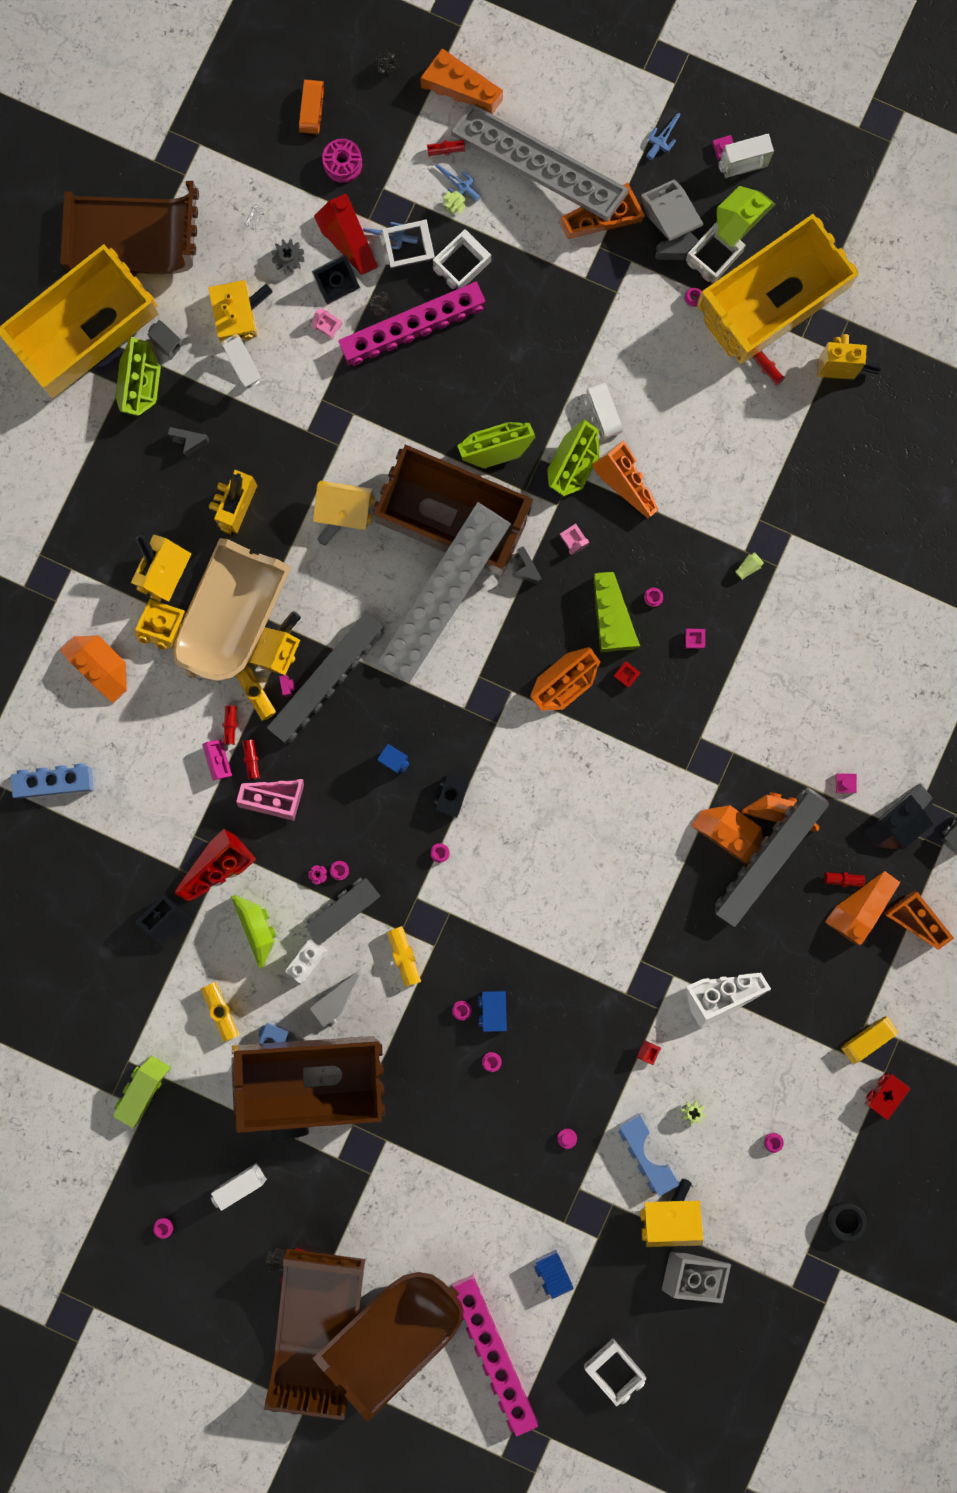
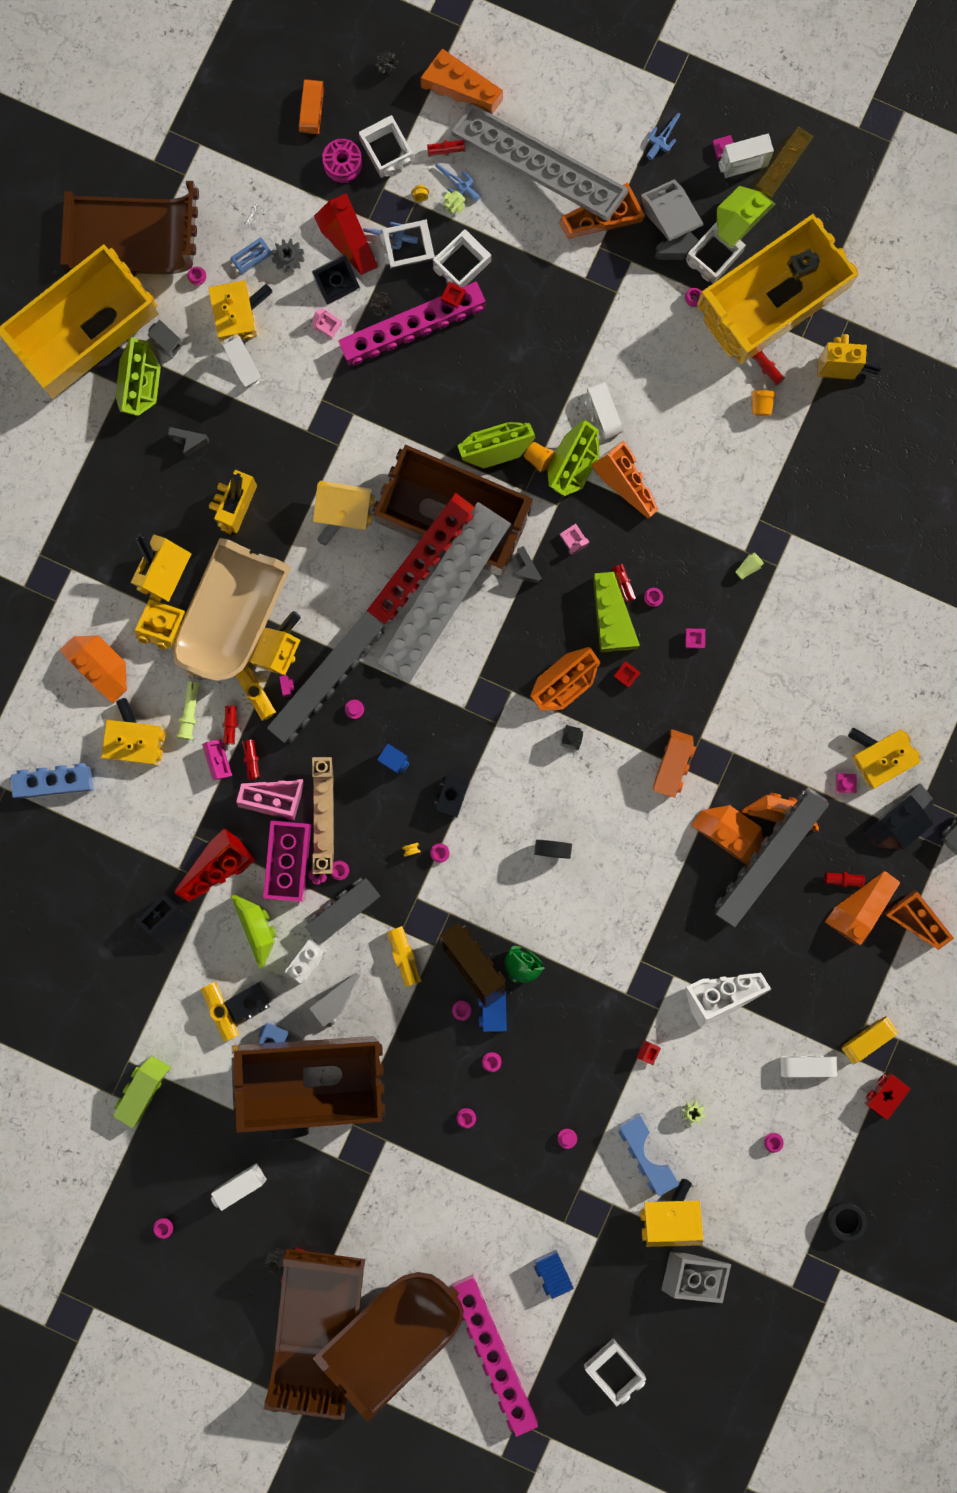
(131, 740): none -> yellow piece
(188, 721): none -> yellowish green pin
(197, 276): none -> dark pink plate
(238, 1006): none -> black brick
(254, 262): none -> medium blue tile
(287, 861): none -> dark pink brick
(323, 815): none -> tan slope
(354, 709): none -> dark pink plate
(375, 132): none -> white window
(411, 849): none -> yellow bush
(420, 193): none -> yellow plate
(453, 295): none -> red plate
(457, 508): none -> red brick
(466, 1118): none -> dark pink plate
(472, 964): none -> dark brown brick
(522, 966): none -> green cylinder
(539, 456): none -> light orange piece
(553, 849): none -> black tyre
(572, 737): none -> pearl dark grey brick
(623, 583): none -> red axle
(674, 764): none -> orange wedge
(762, 402): none -> light orange piece
(784, 162): none -> clear yellow plate
(799, 268): none -> pearl dark grey brick
(808, 1066): none -> white beam
(883, 758): none -> yellow piece

